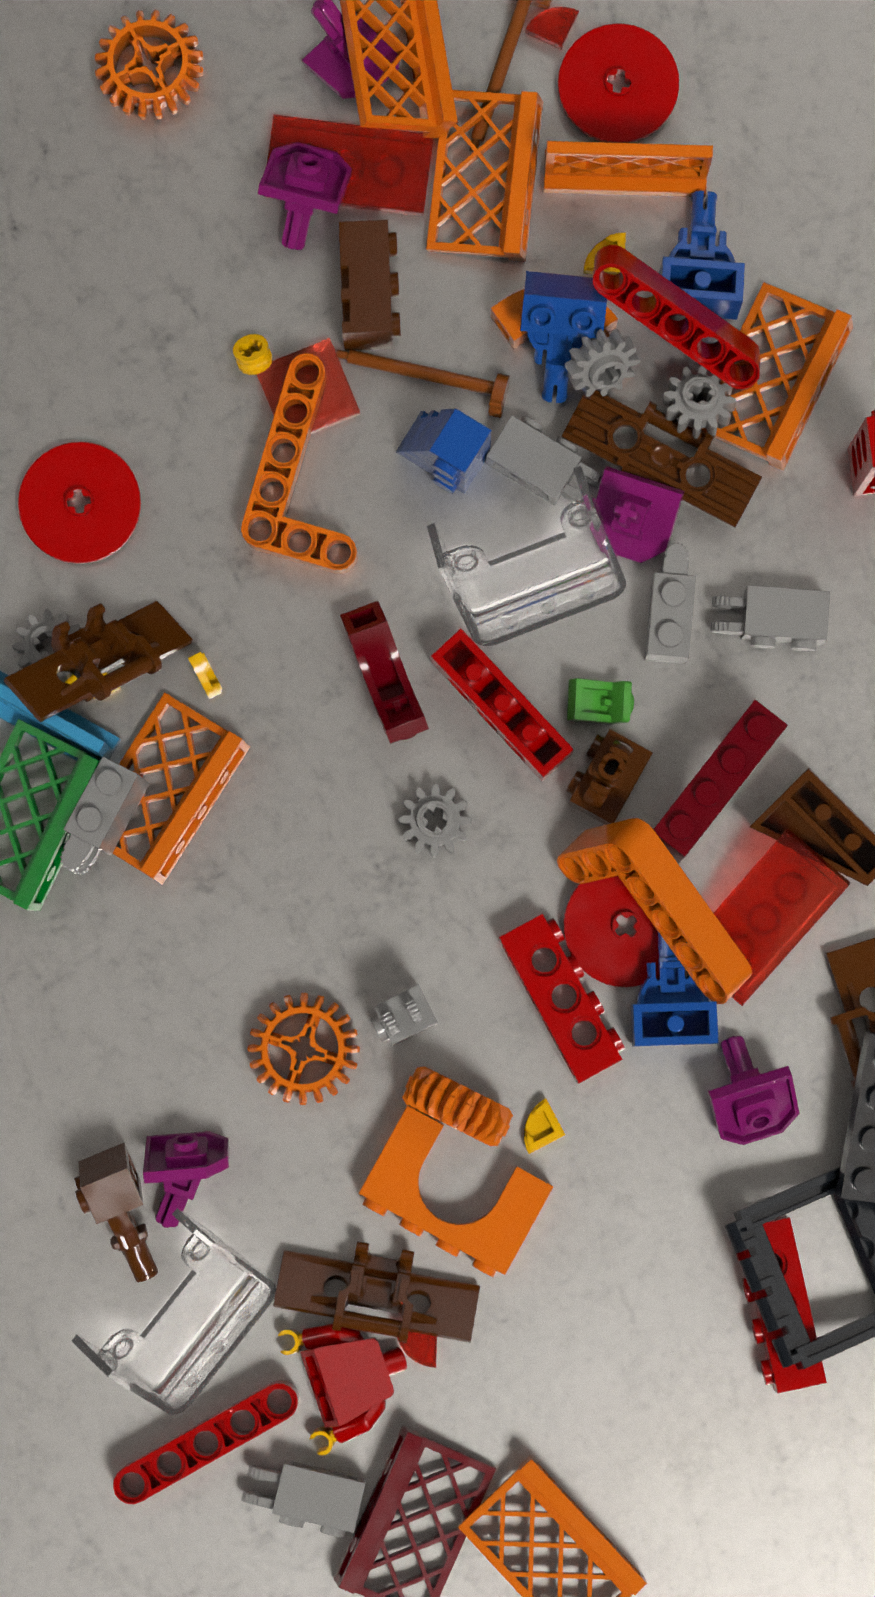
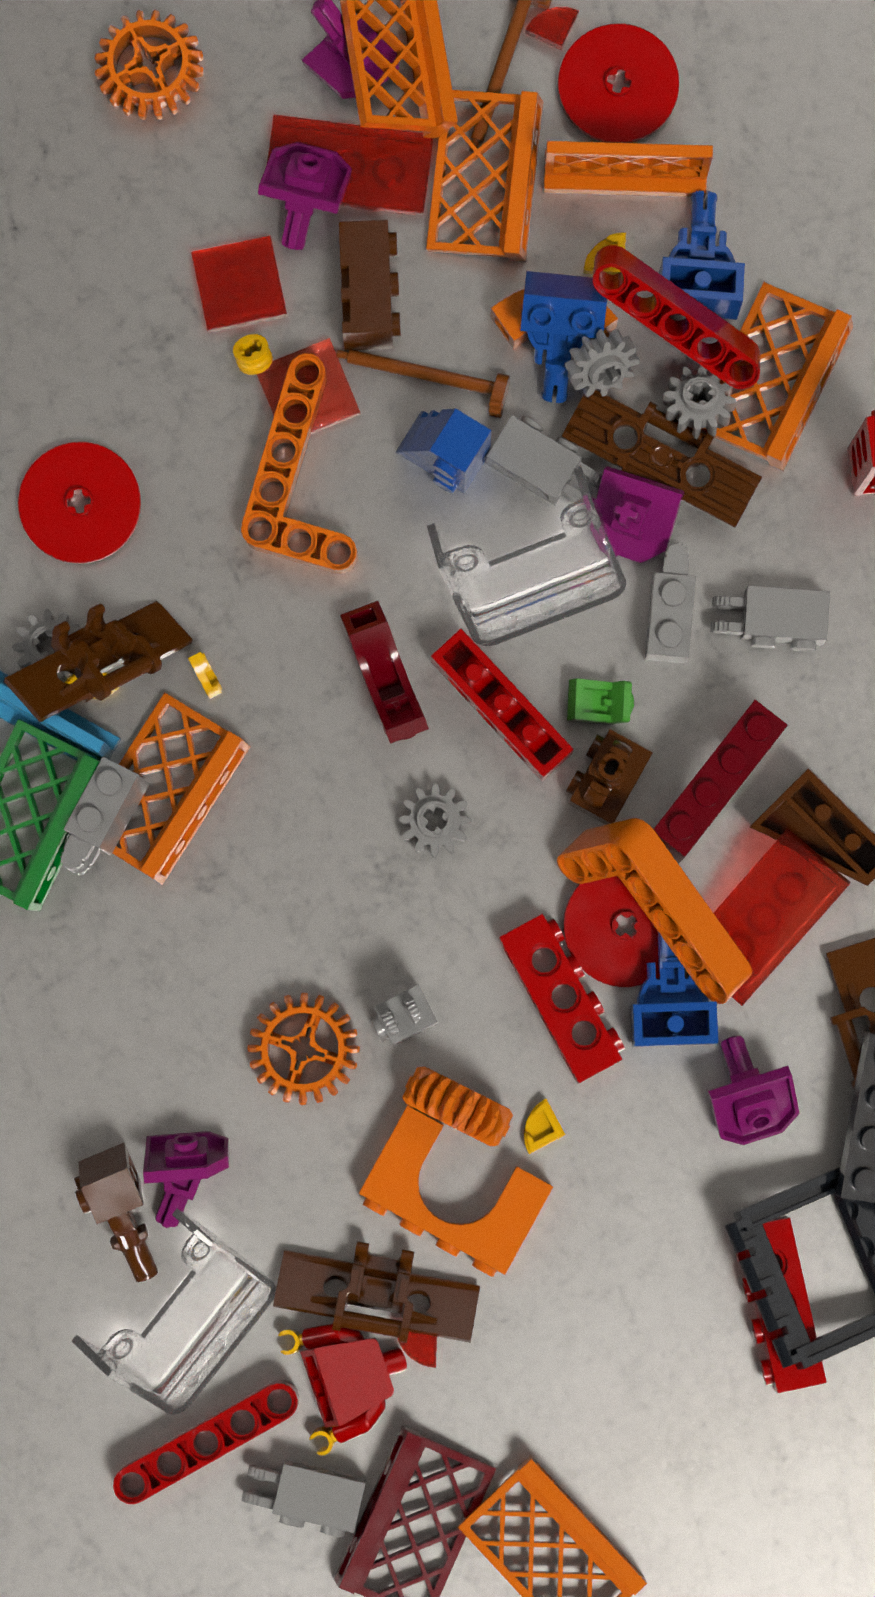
(239, 284): none -> clear red tile

